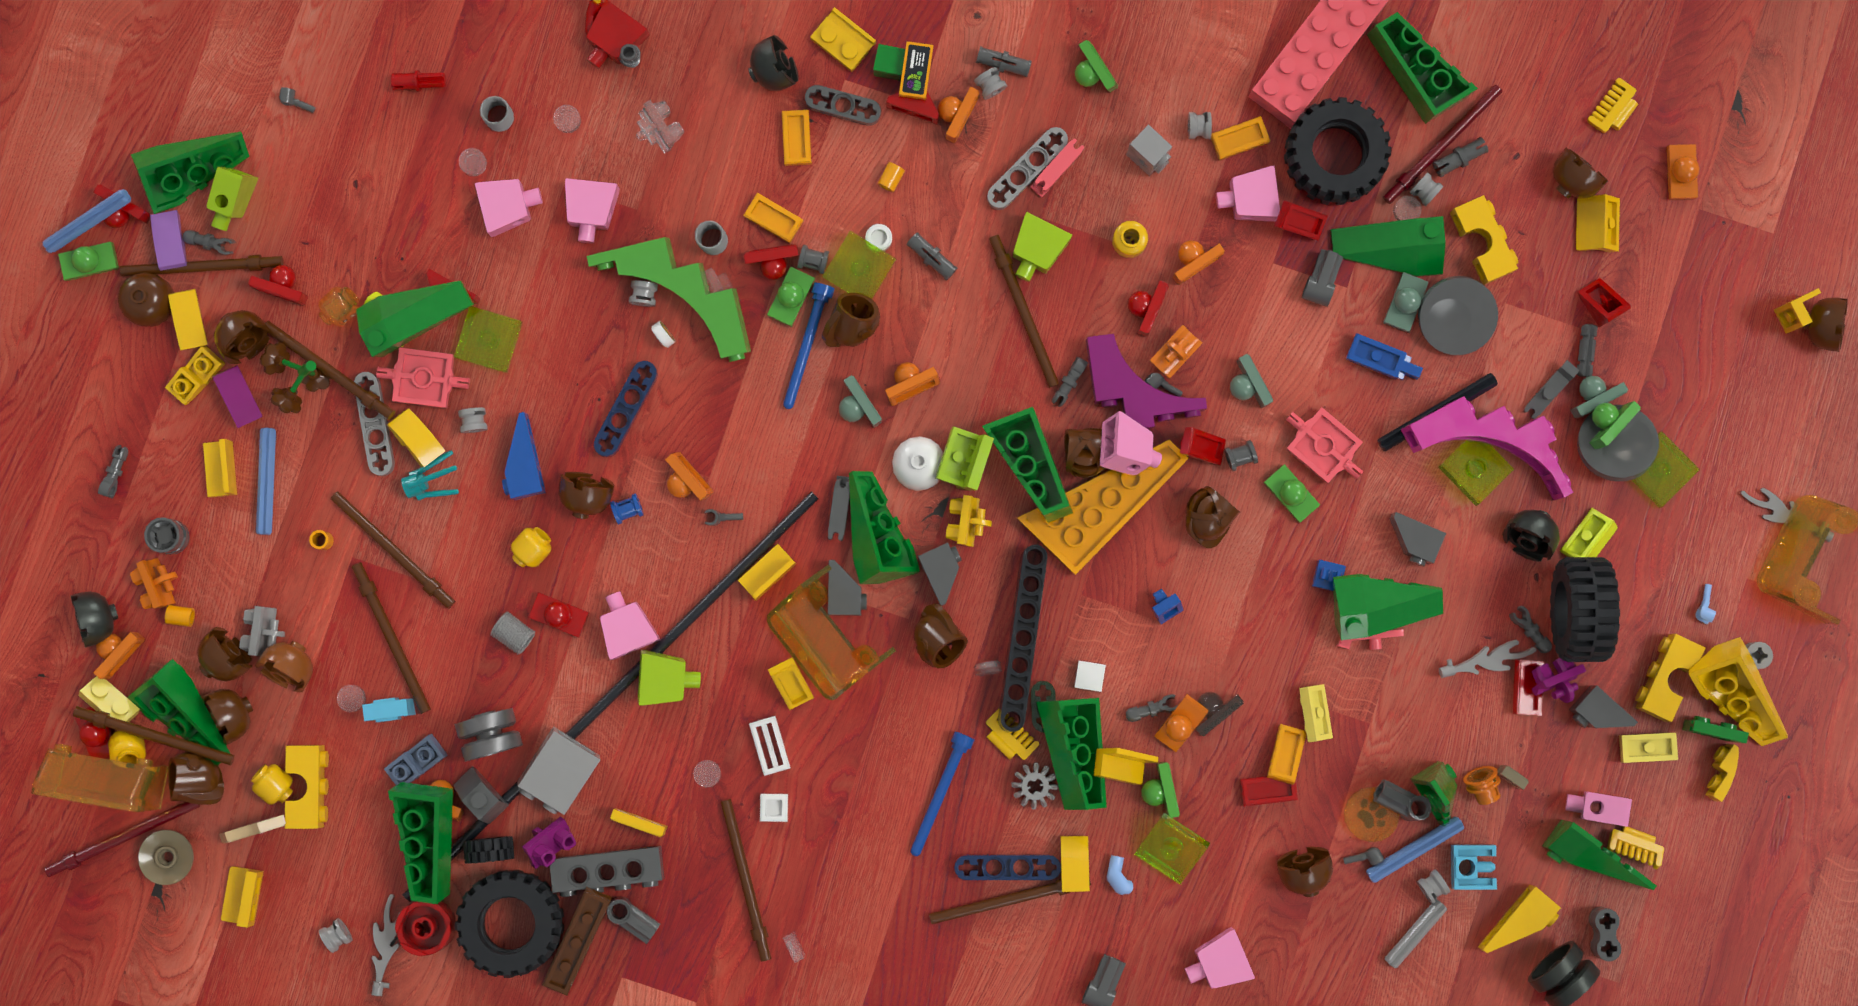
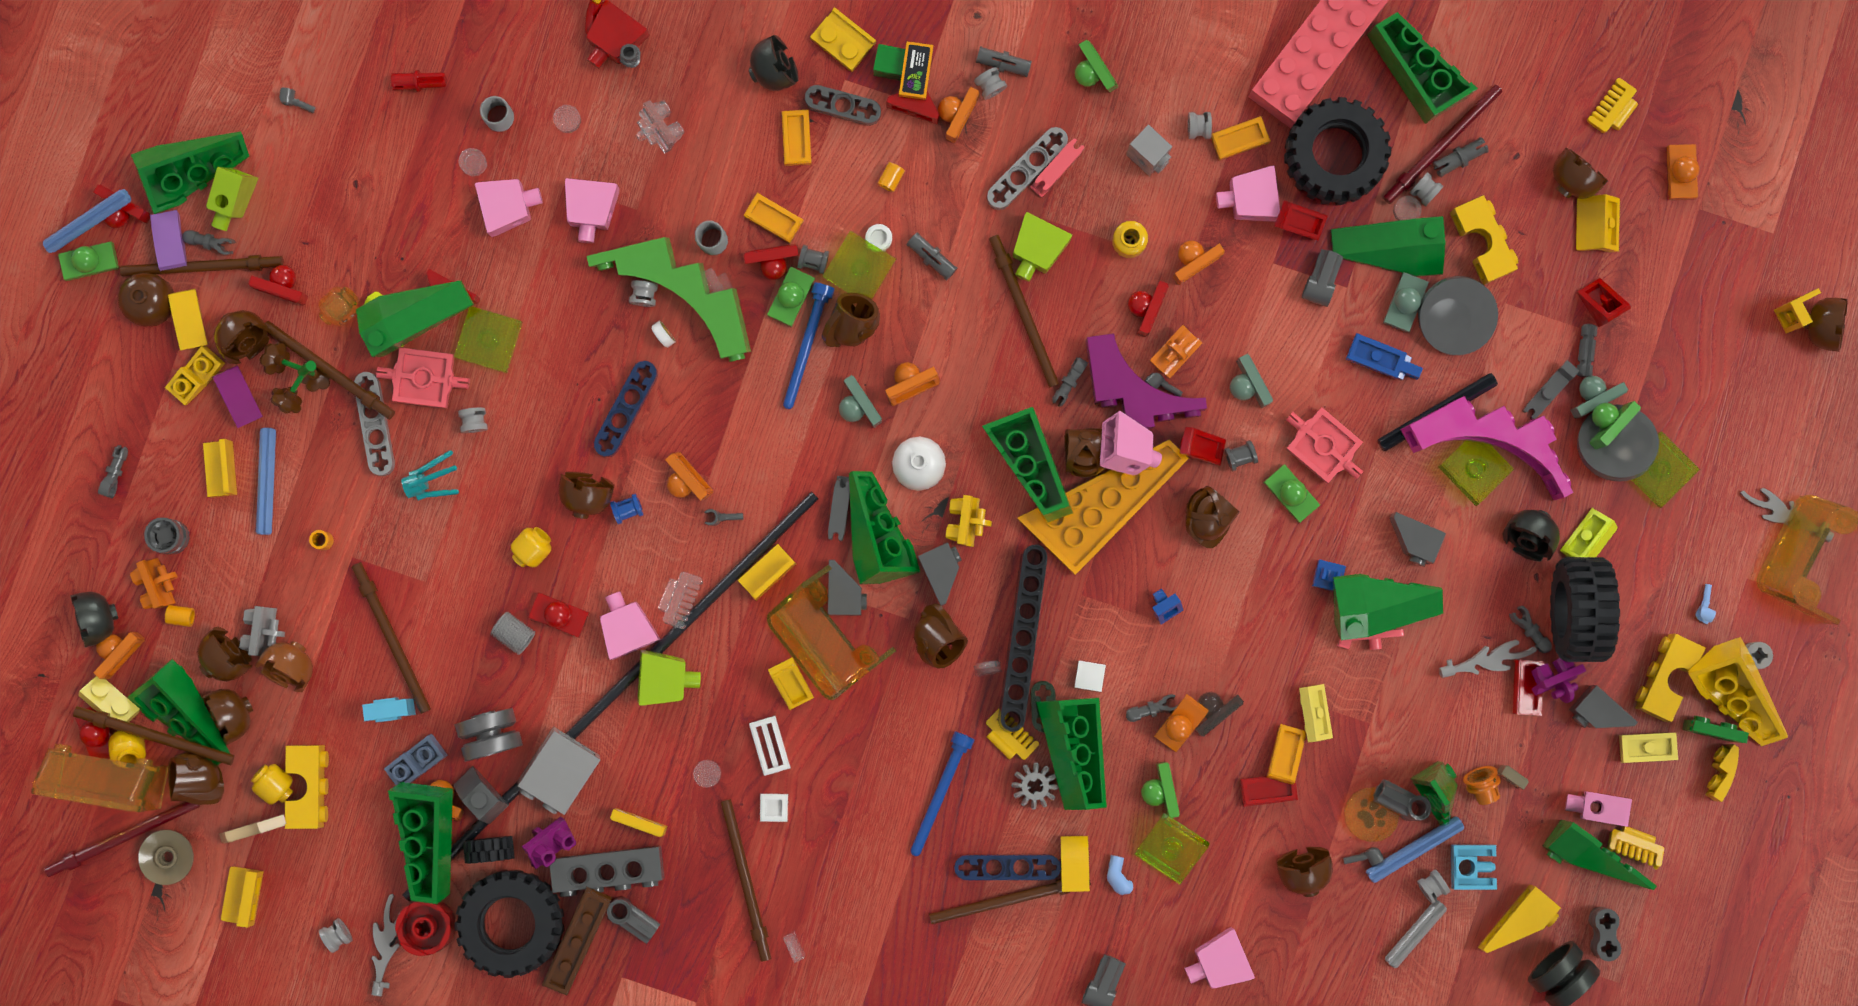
(351, 698): clear tile -> none
(416, 437): yellow slope -> none
(431, 585): reddish brown bar -> none
(523, 467): blue slope -> none
(673, 598): none -> clear piece
(964, 459): lime bracket -> none
(1122, 765): yellow panel -> none

